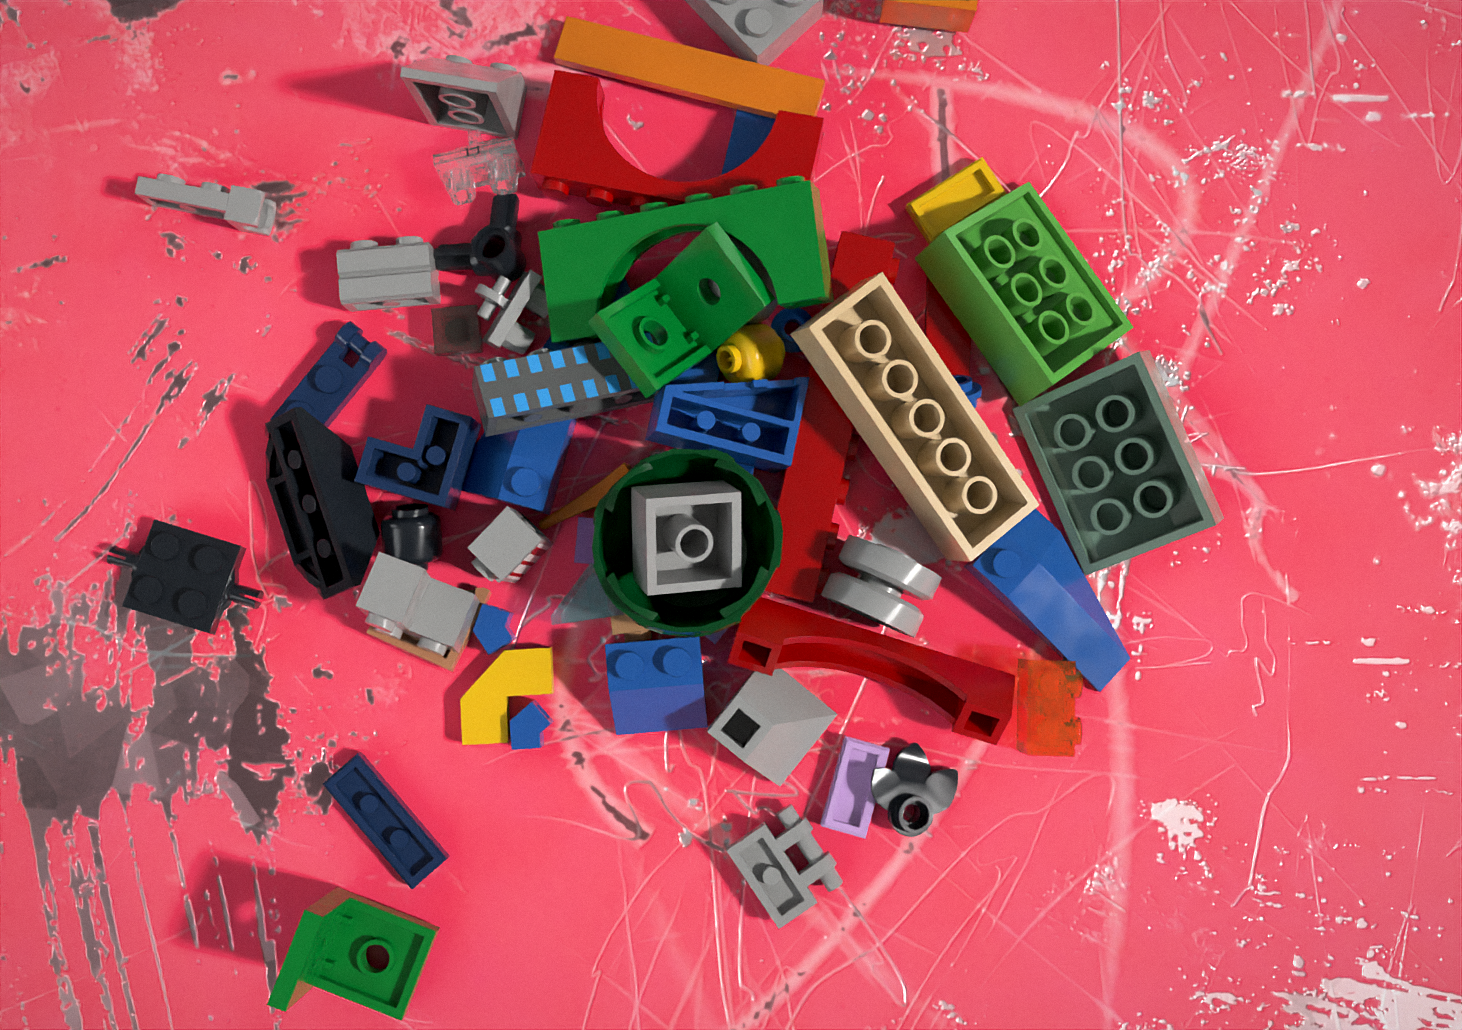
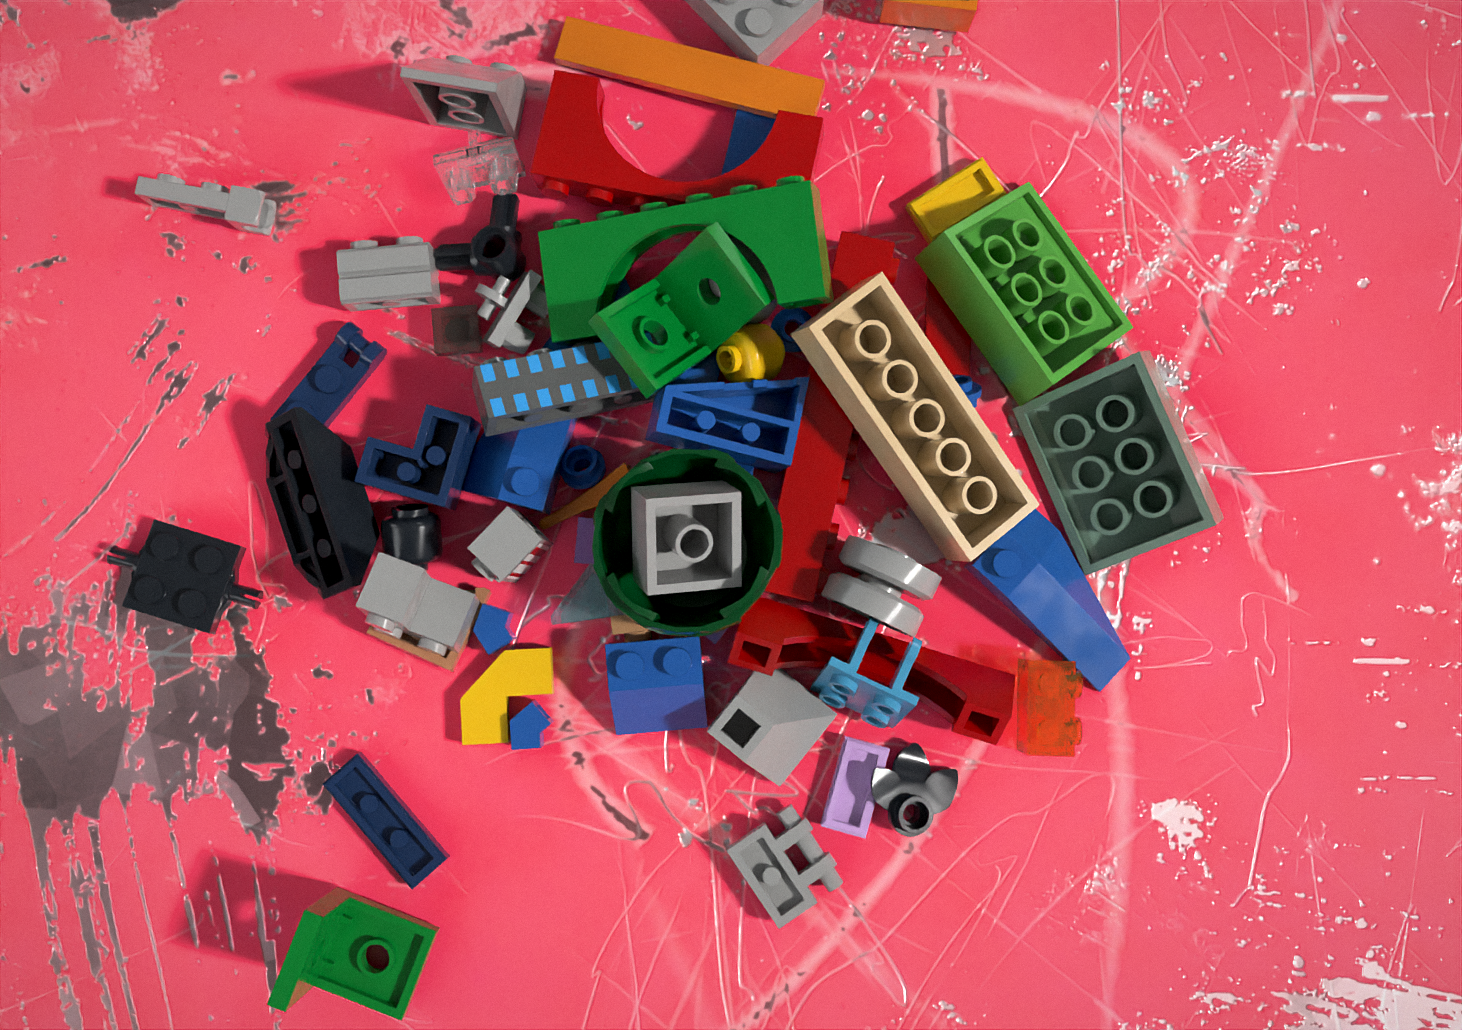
(579, 458): none -> blue plate
(878, 705): none -> dark azure plate

